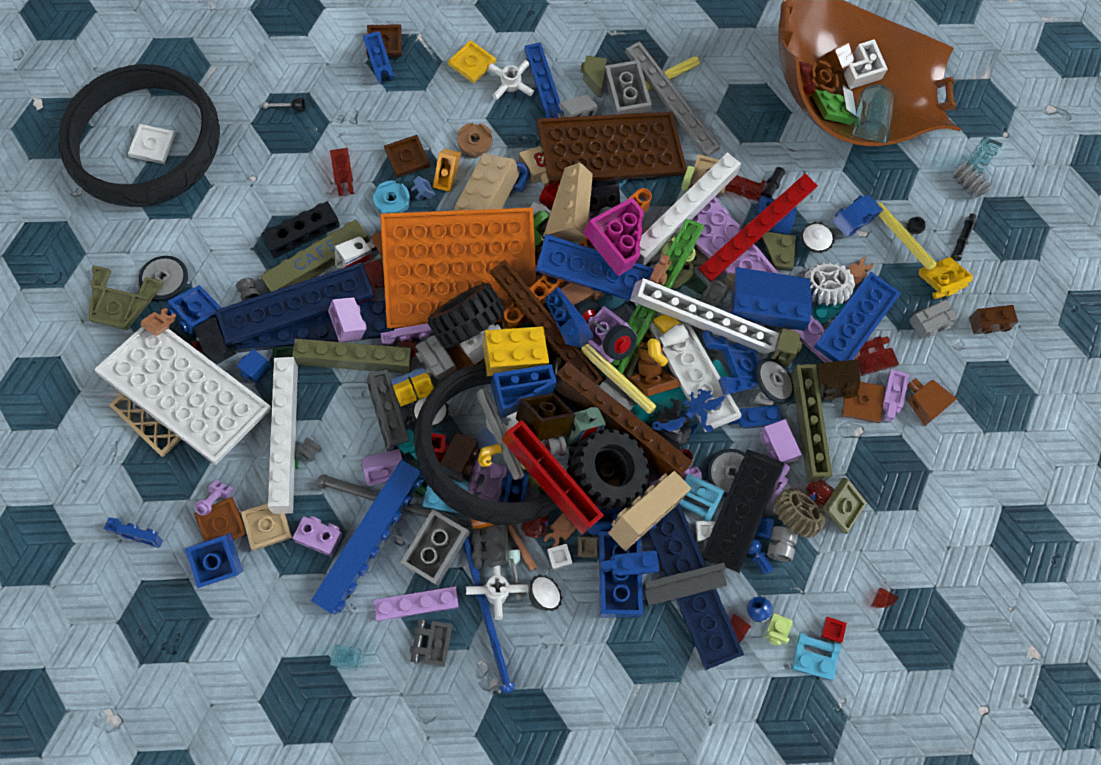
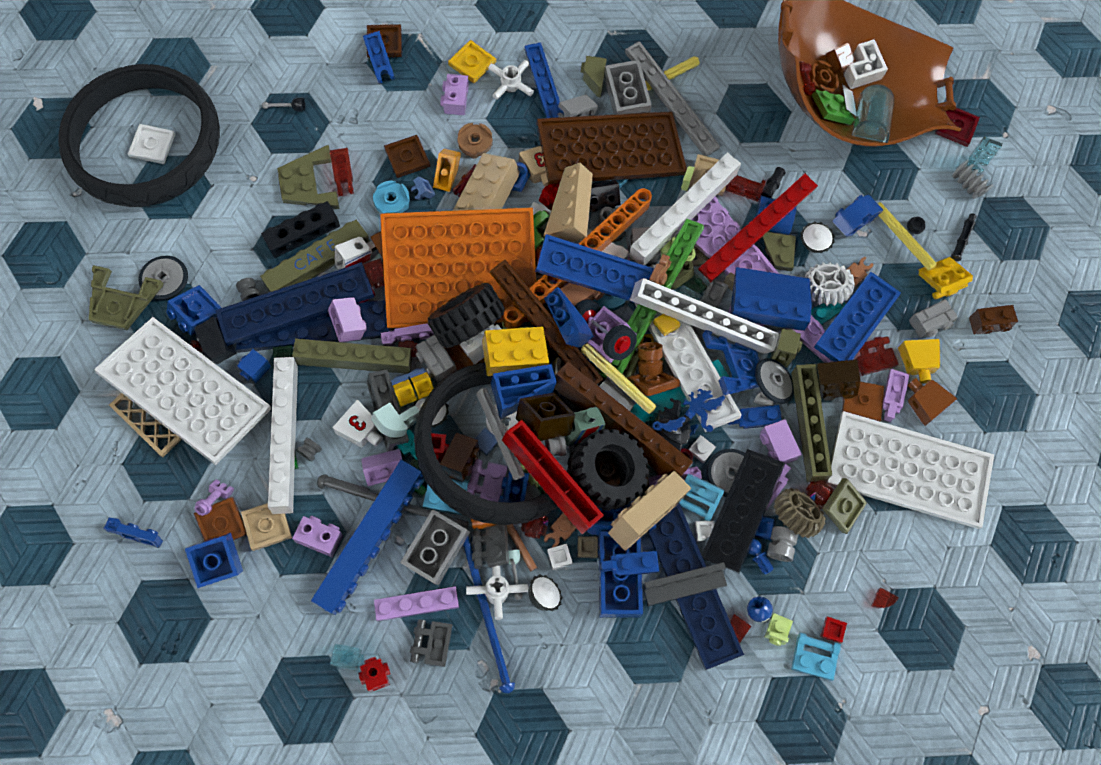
(158, 323): nougat plate -> none
(299, 181): none -> olive wing
(357, 426): none -> white torso
(378, 681): none -> red brick
(392, 423): none -> light aqua brick
(455, 94): none -> lavender brick
(464, 180): none -> dark red pin
(486, 453): yellow arm -> none
(617, 235): dark pink brick -> none
(654, 352): yellow arm -> none
(674, 336): white cone -> none
(702, 449): none -> white plate
(912, 469): none -> white plate
(921, 357): none -> yellow torso
(964, 120): none -> dark red tile

